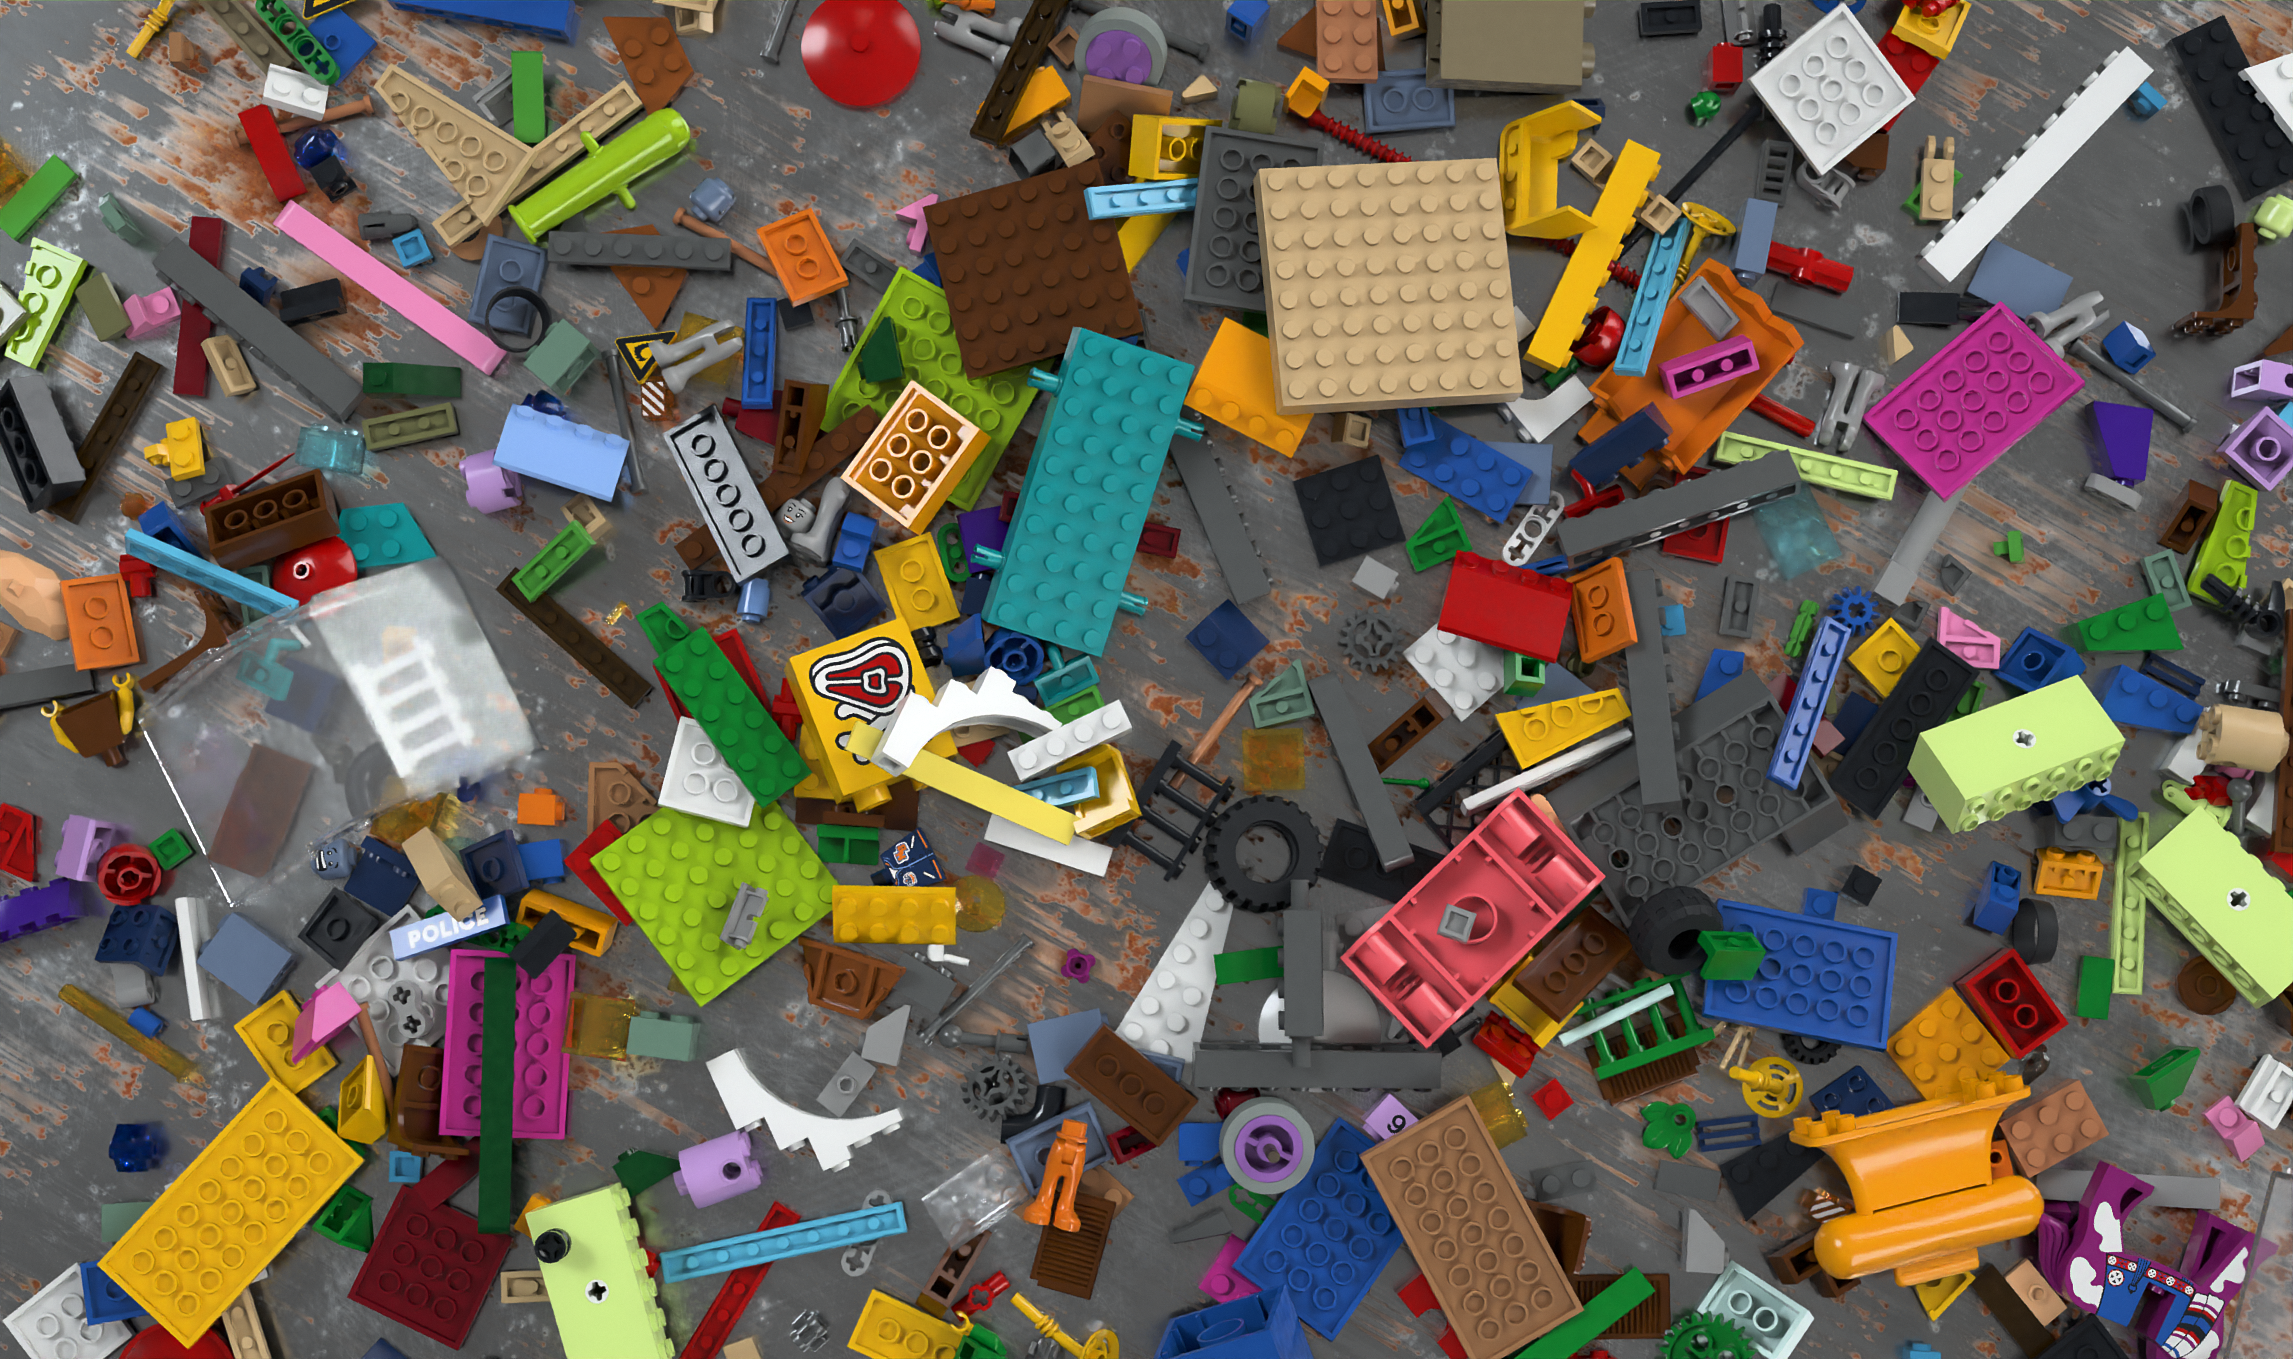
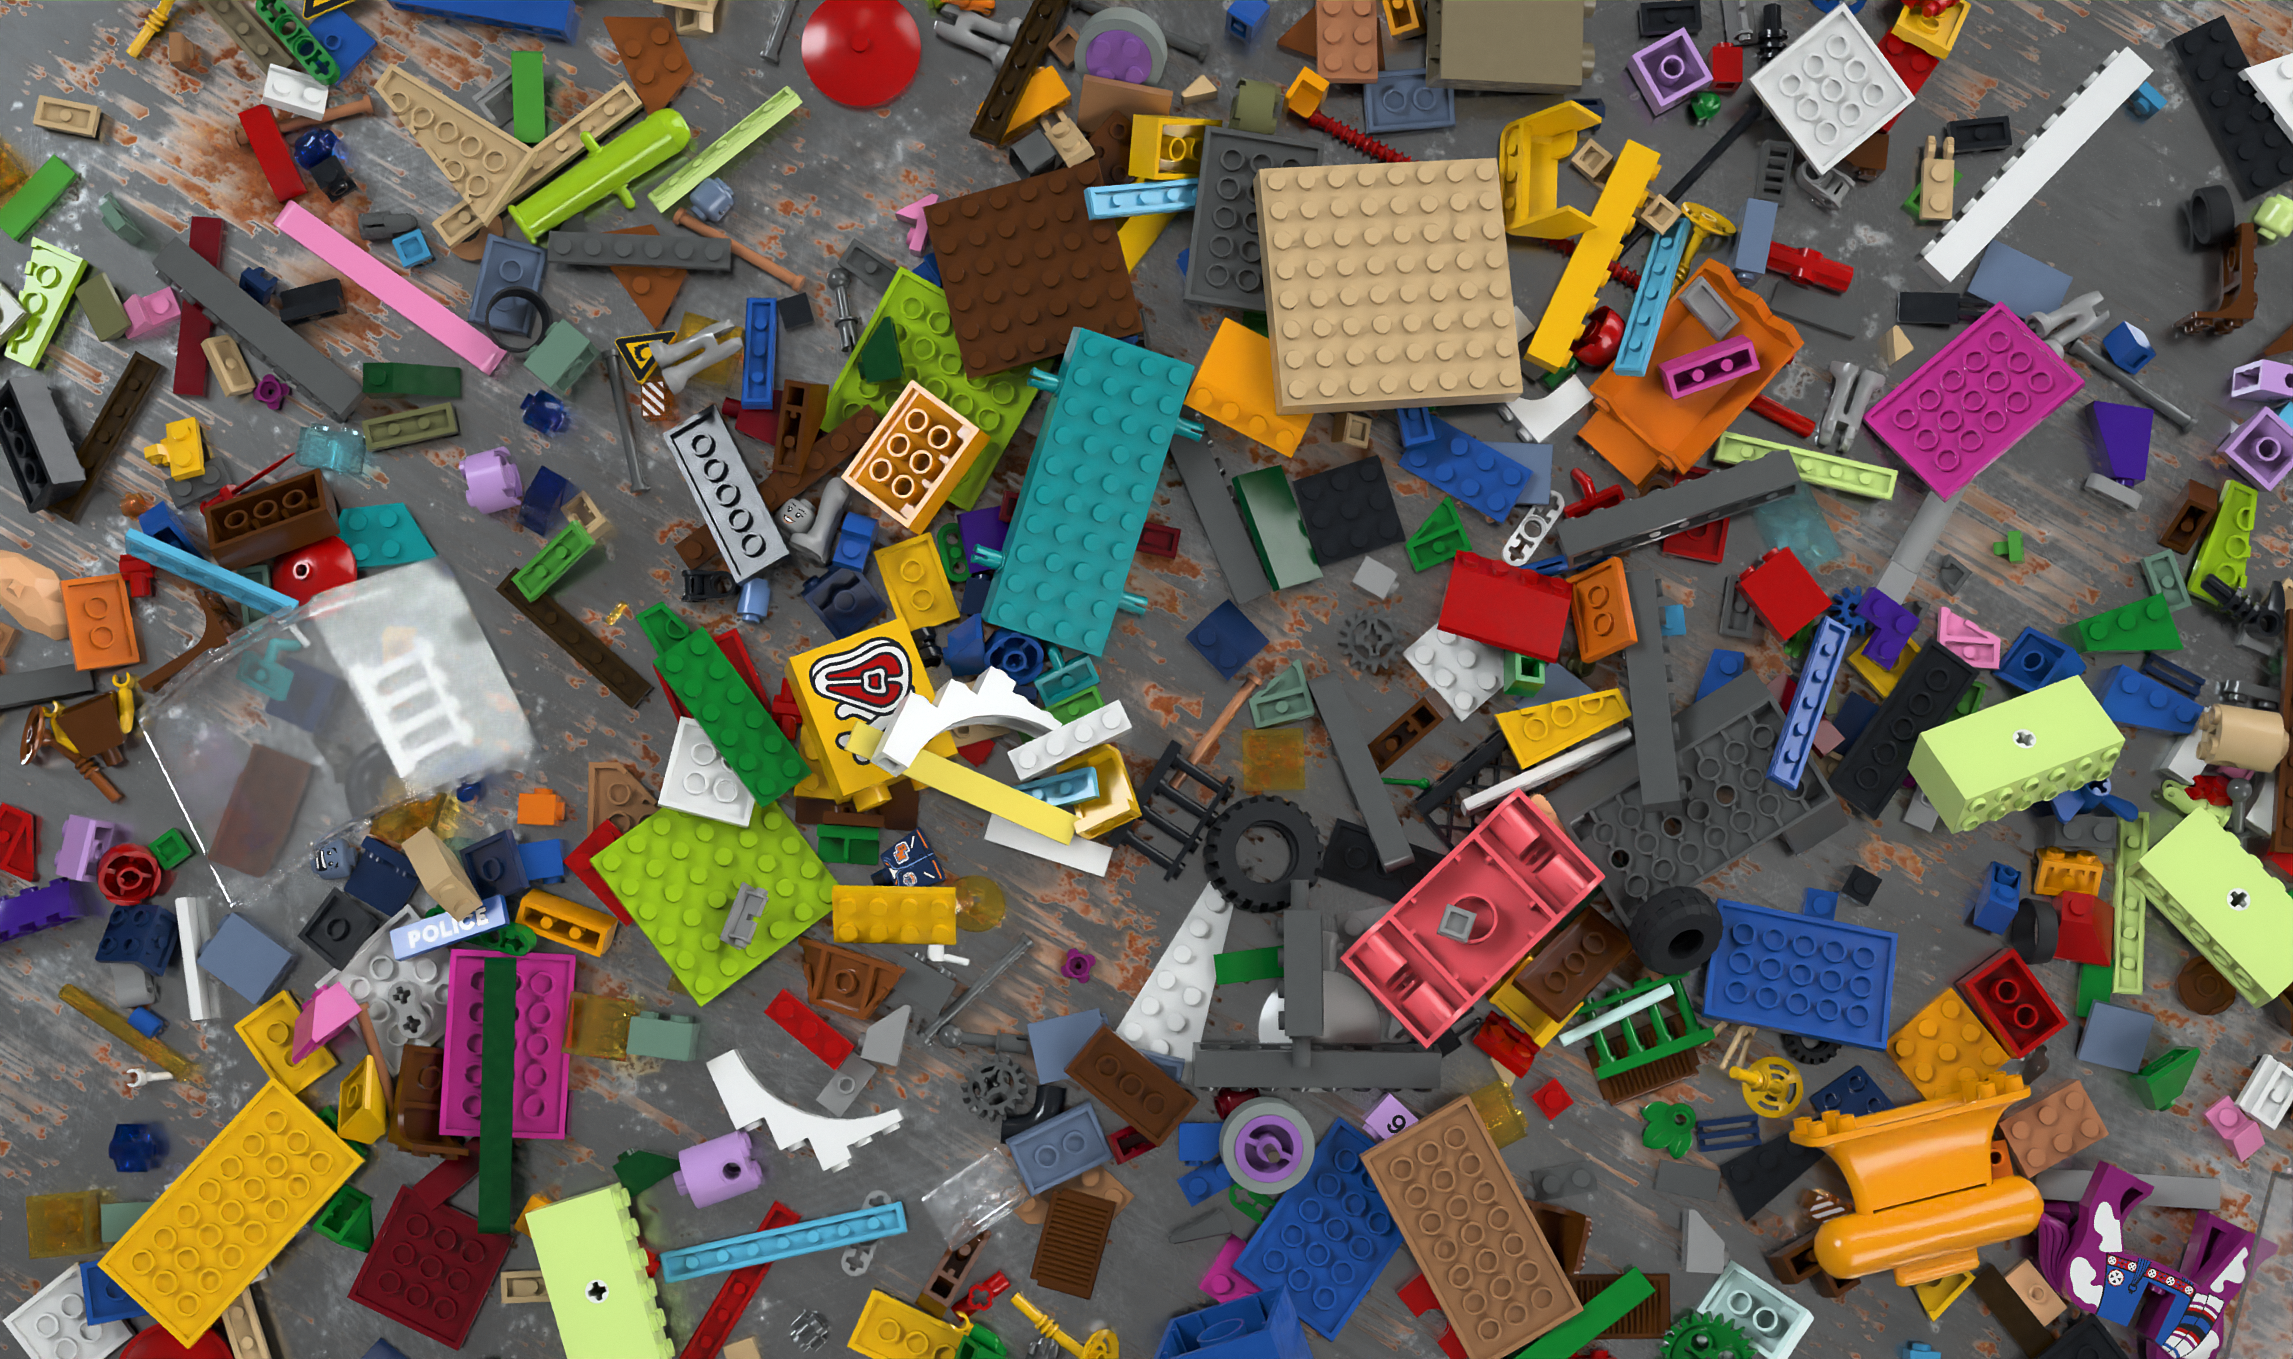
(38, 736): none -> dark orange dish
(64, 1223): none -> clear yellow brick
(67, 116): none -> tan plate
(144, 1076): none -> white hand
(262, 391): none -> magenta plate
(405, 1167): dark azure plate -> none
(542, 944): black panel -> none
(543, 500): none -> clear blue slope
(547, 1247): black wheel -> none
(561, 452): light blue slope -> none
(724, 148): none -> yellowish green tile
(802, 257): orange plate -> none
(810, 1028): none -> red brick
(984, 861): clear pink plate -> none
(1065, 1160): orange piece -> none
(1277, 528): none -> tile
(1622, 446): dark blue slope -> none
(1669, 71): none -> lavender brick
(1730, 955): green panel -> none
(1782, 593): none -> red brick
(1892, 626): none -> dark purple plate
(1980, 133): none -> black plate
(2083, 928): none -> red slope
(2115, 1036): none -> sand blue tile

